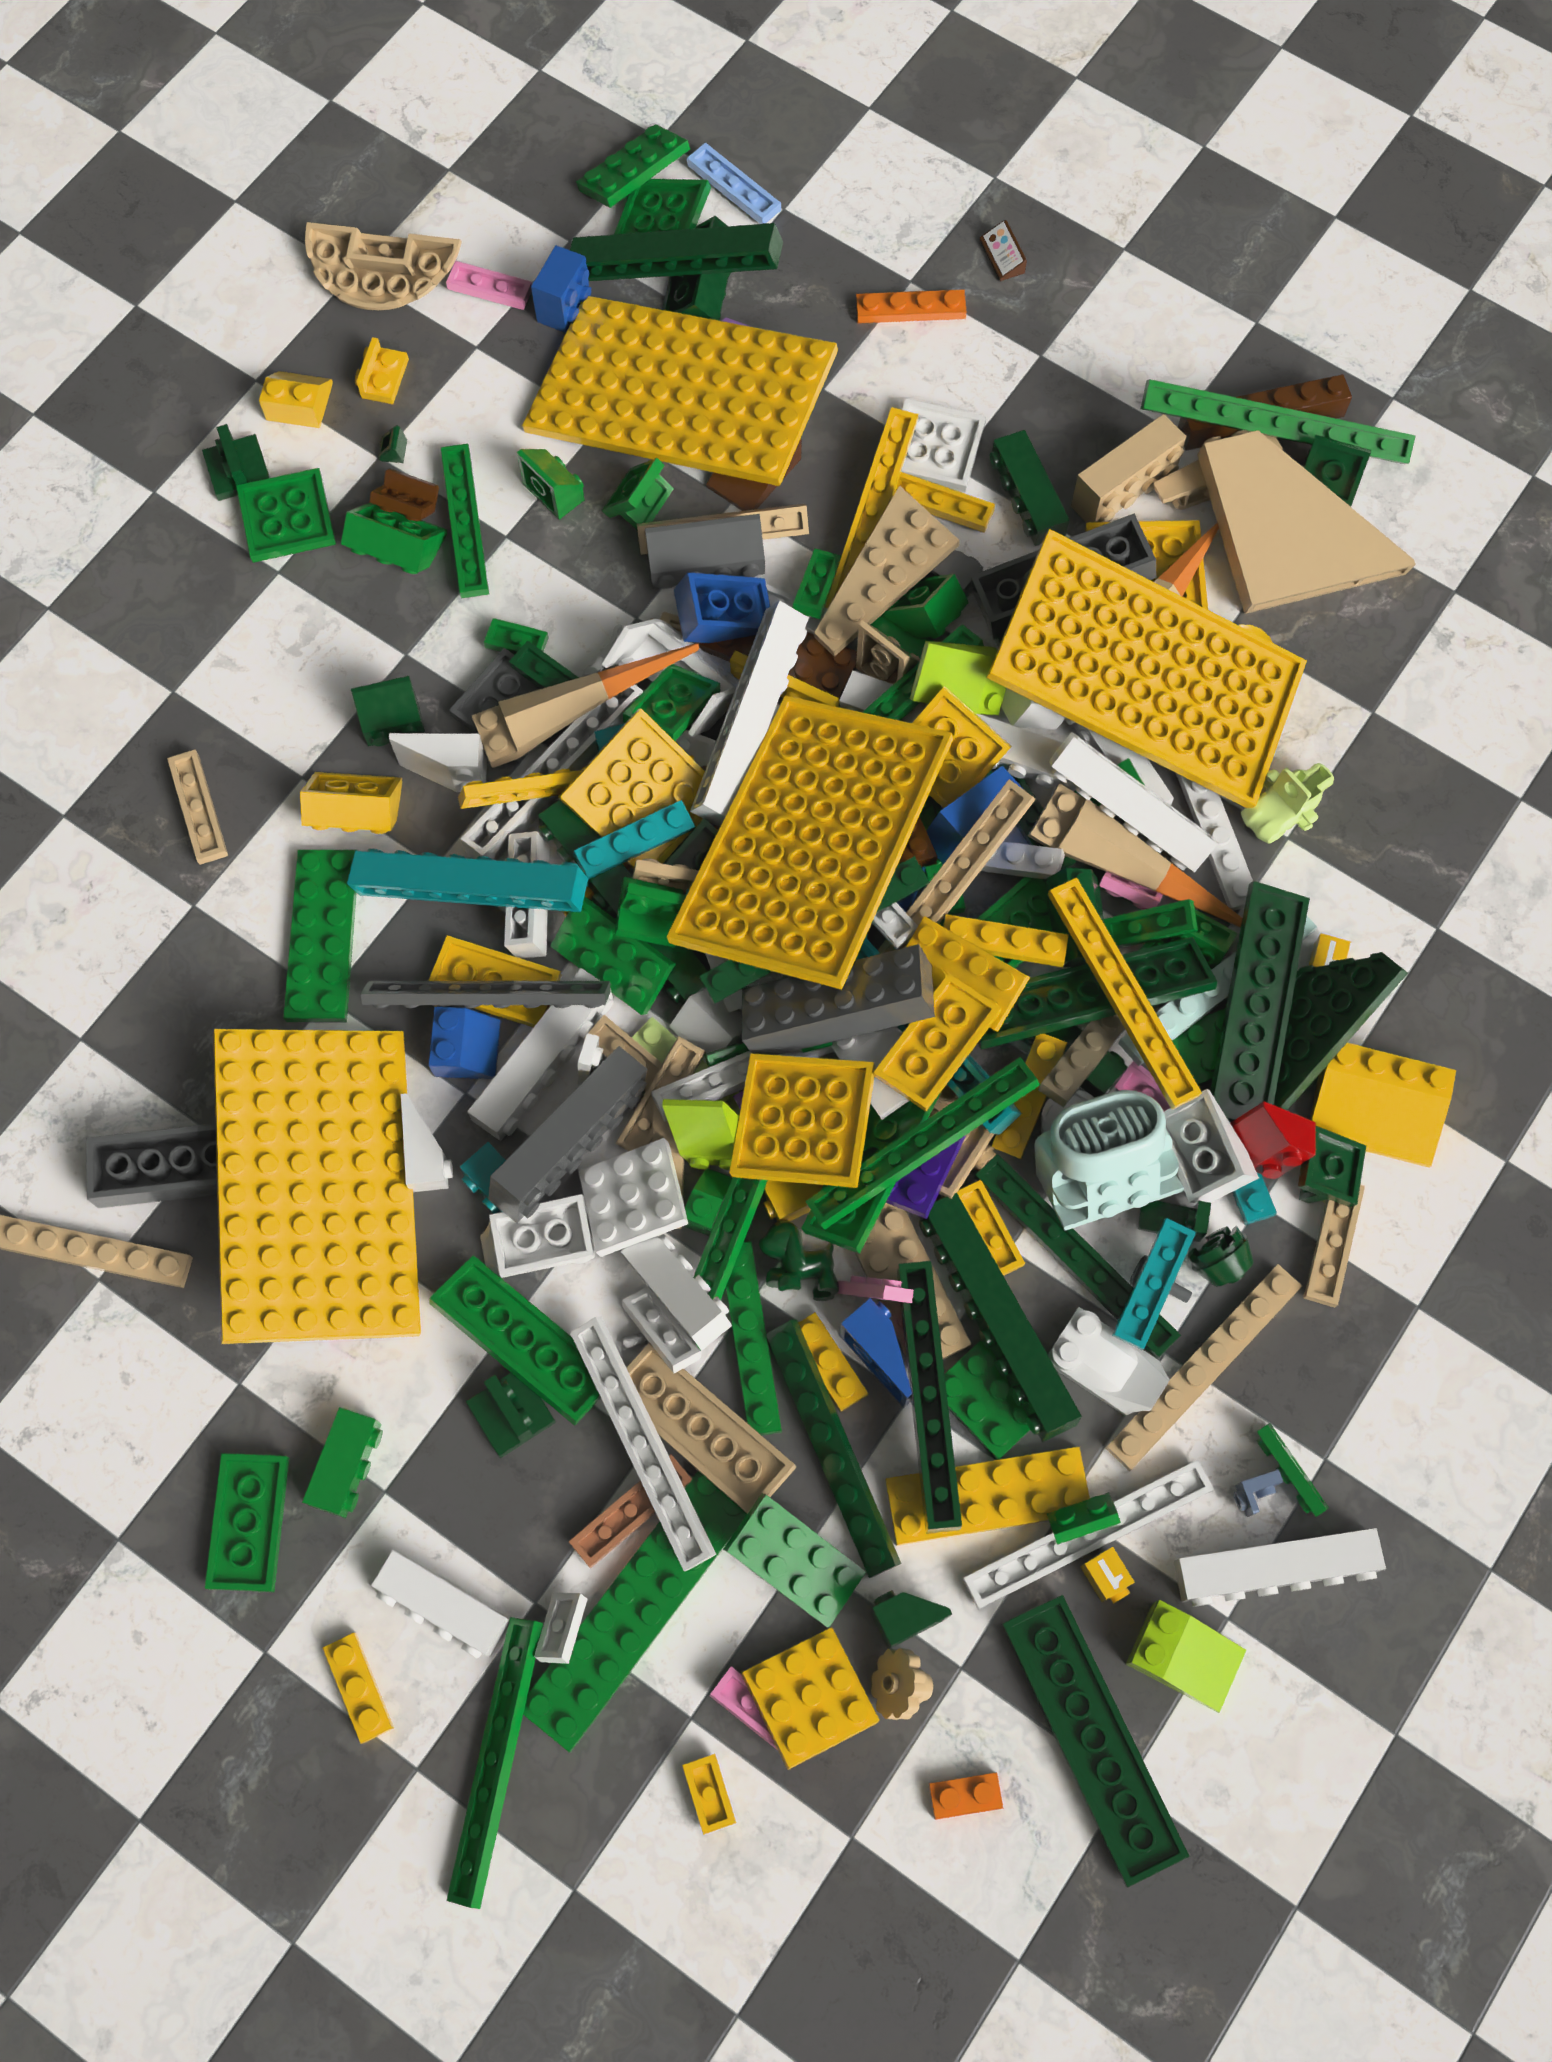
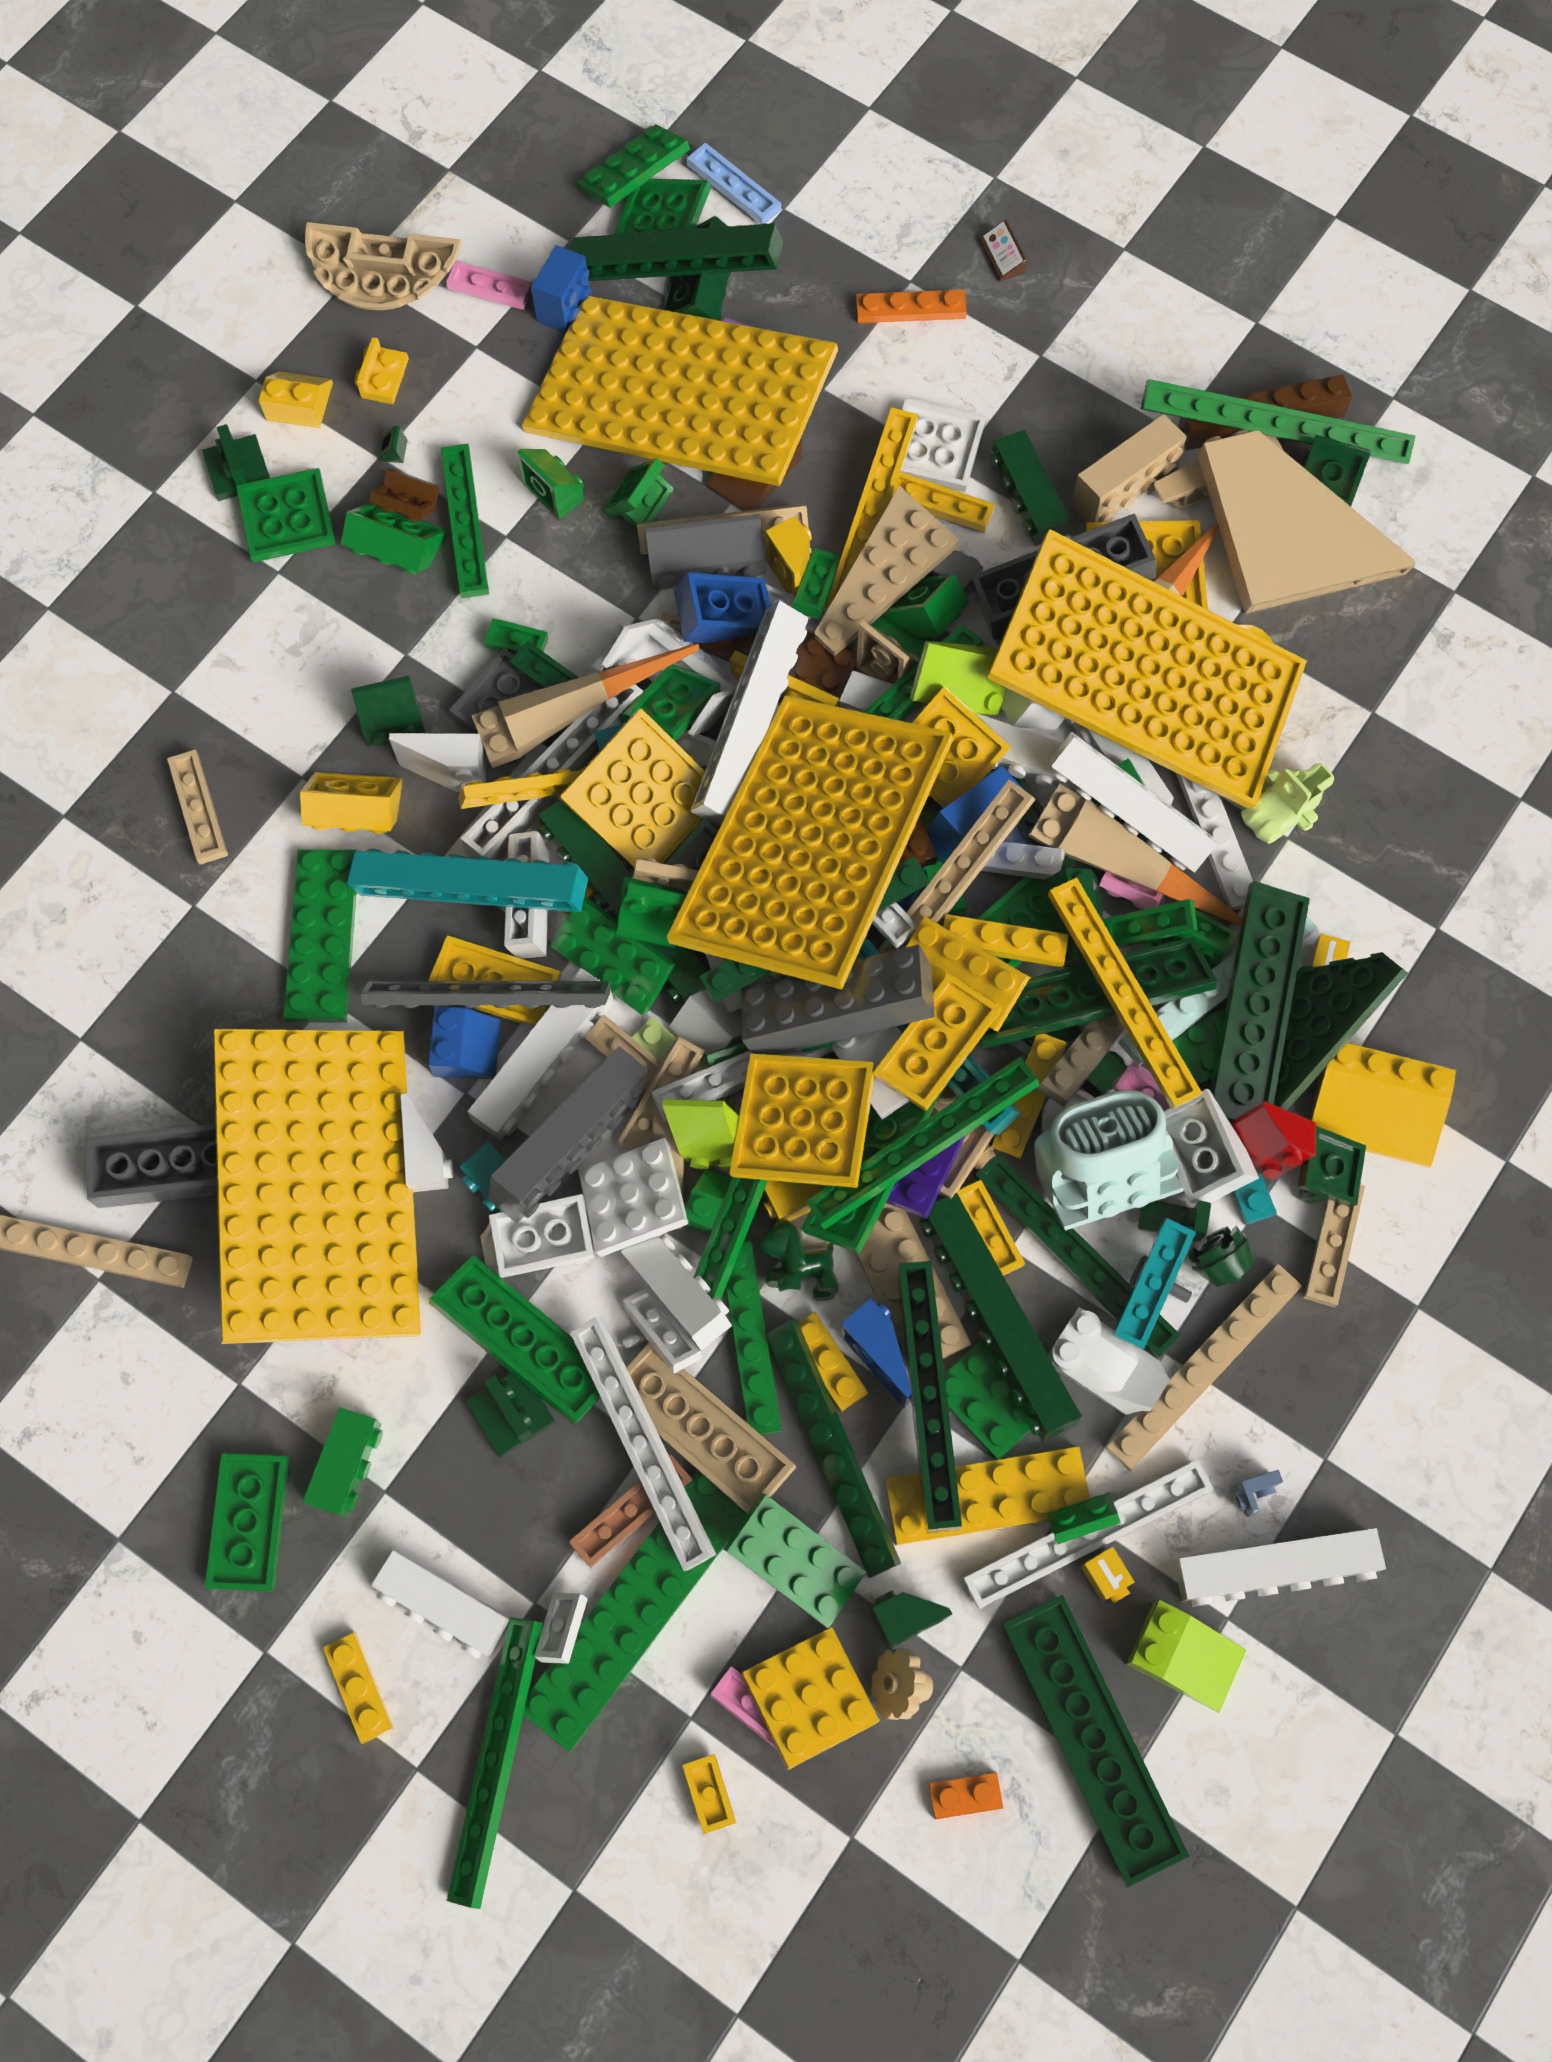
(589, 1057): white plate -> none
(634, 840): teal plate -> none
(788, 552): none -> yellow slope
(875, 1289): bright pink plate -> none
(1291, 1471): green plate -> none

